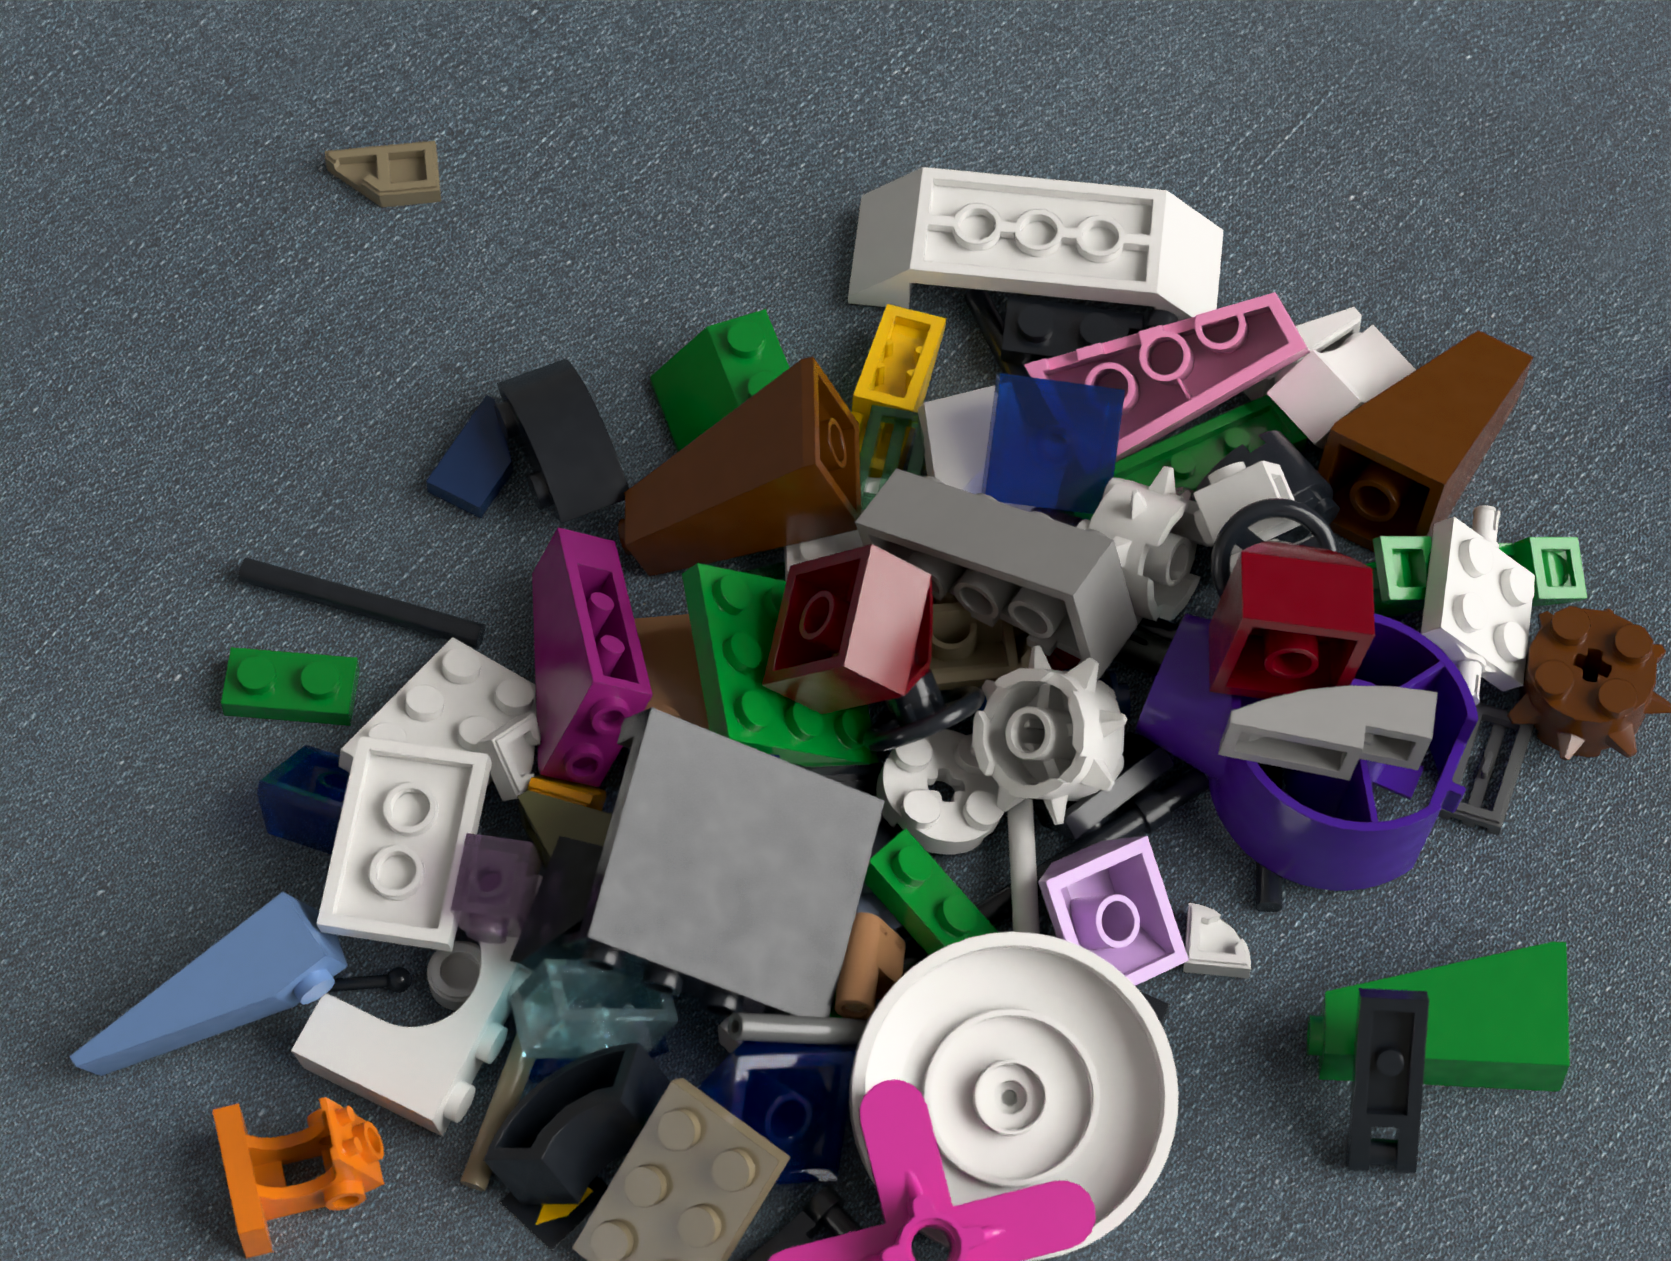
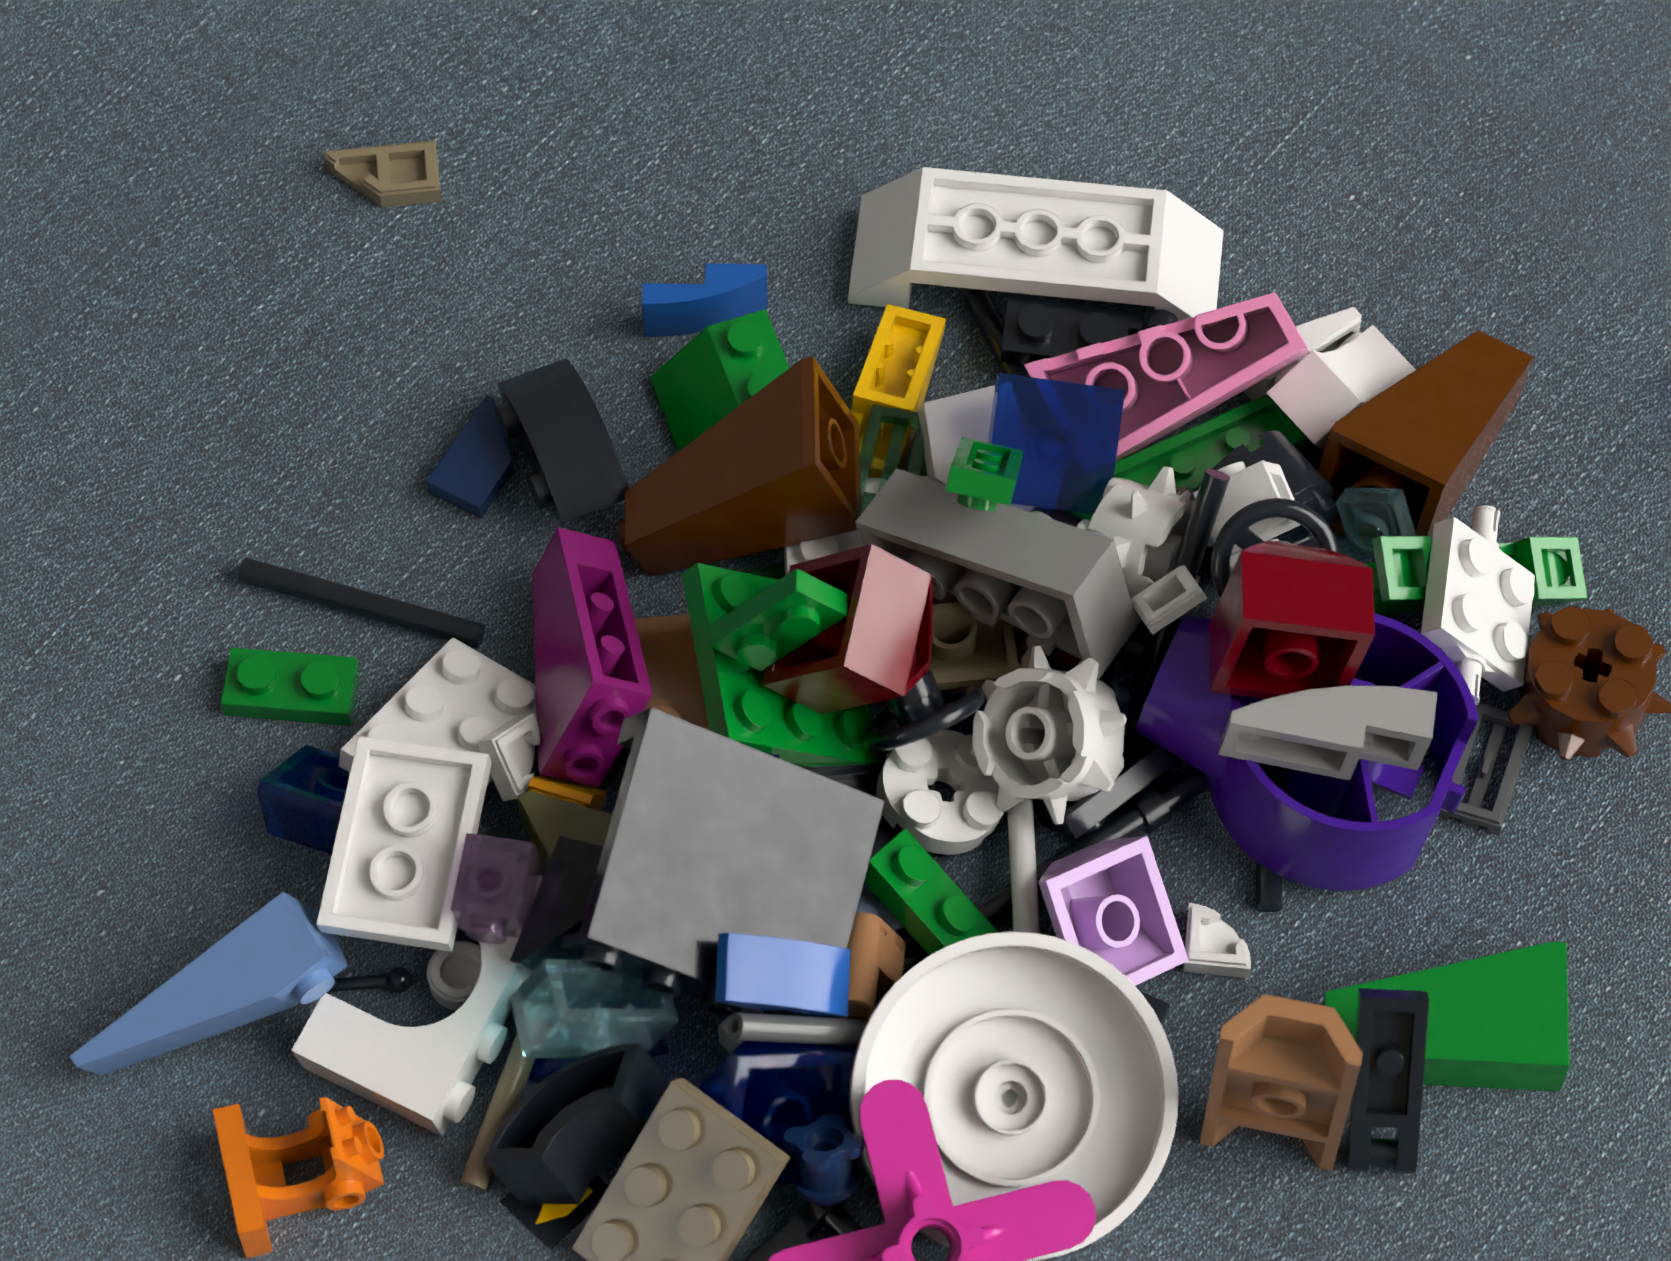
(689, 308): none -> blue slope
(778, 620): none -> green plate
(782, 974): none -> slope
(824, 1160): none -> dark blue brick
(984, 474): none -> green plate
(1168, 599): none -> white slope
(1189, 554): none -> black bar
(1285, 1073): none -> medium nougat piece
(1372, 514): none -> clear light blue plate

